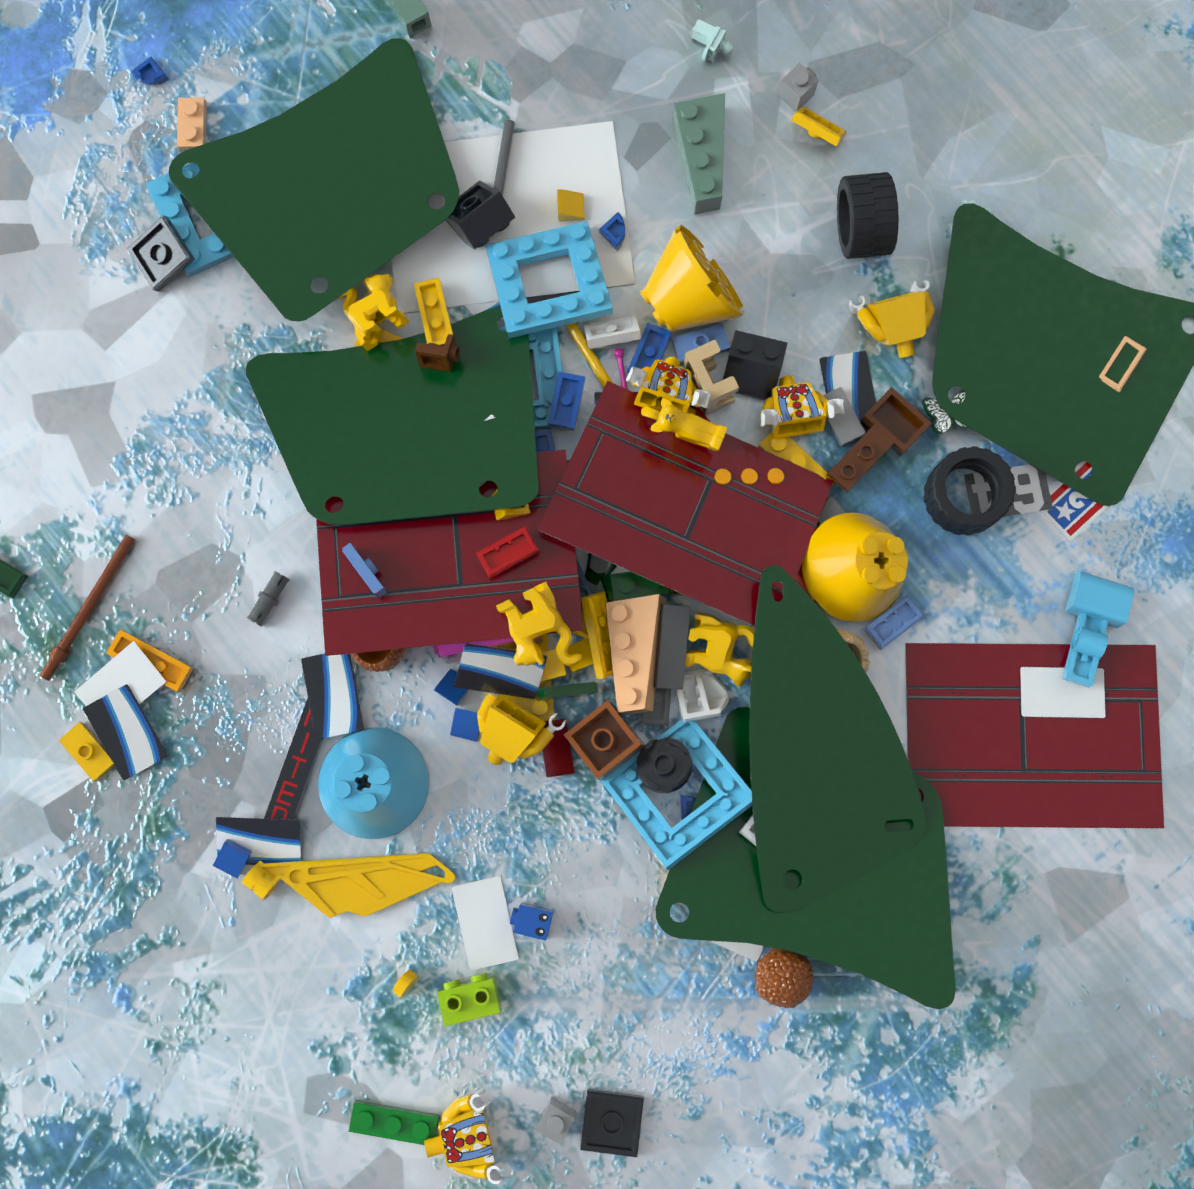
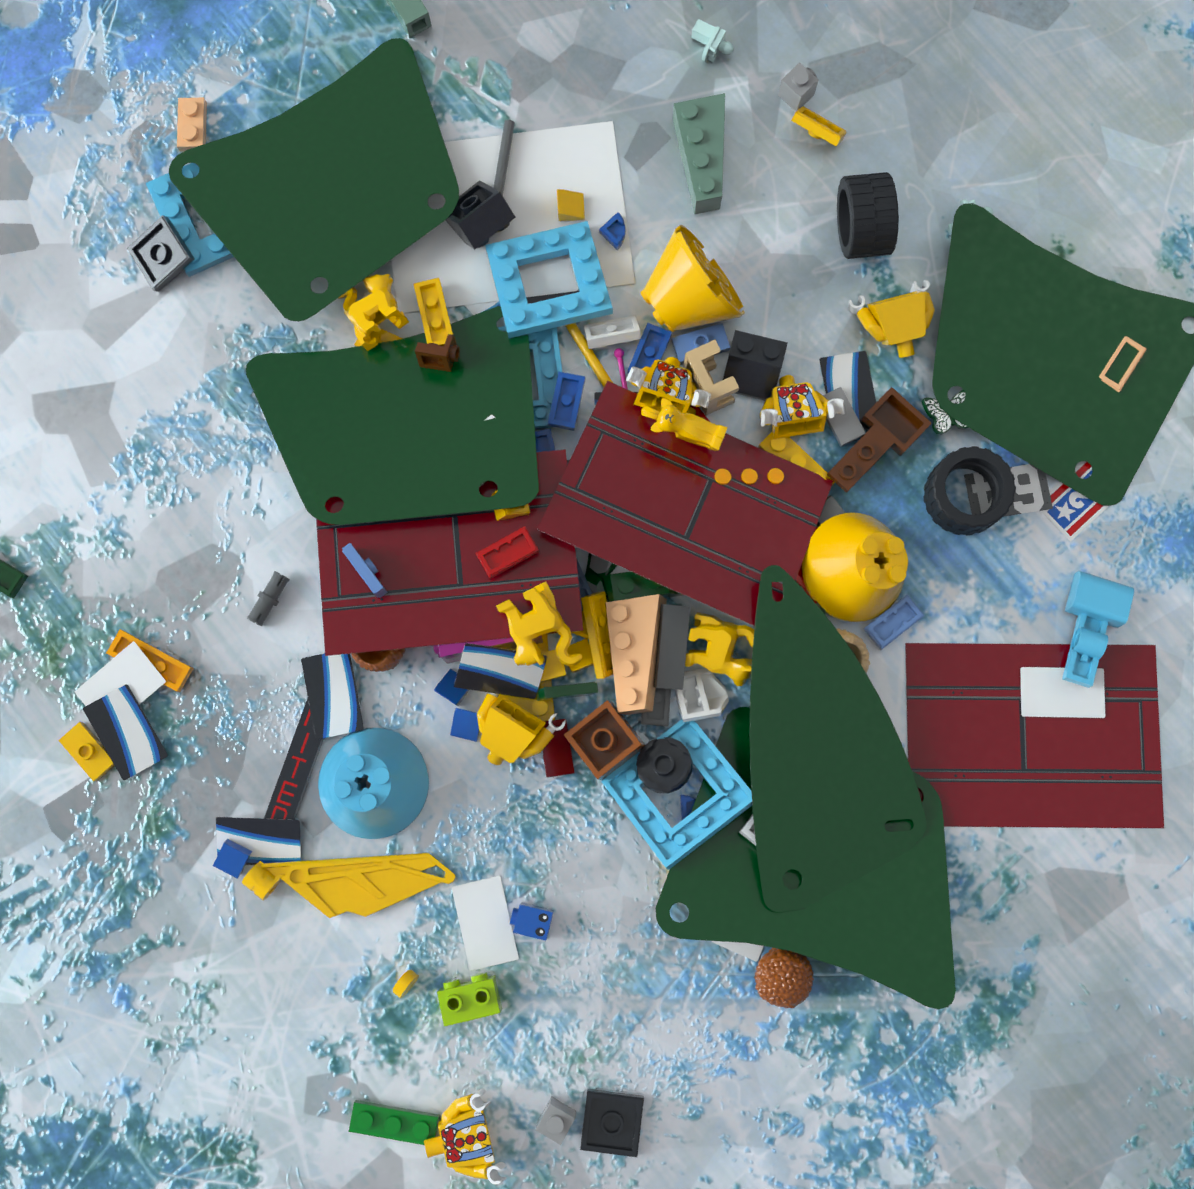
(59, 653): copper bar -> none
(149, 73): blue tile -> none

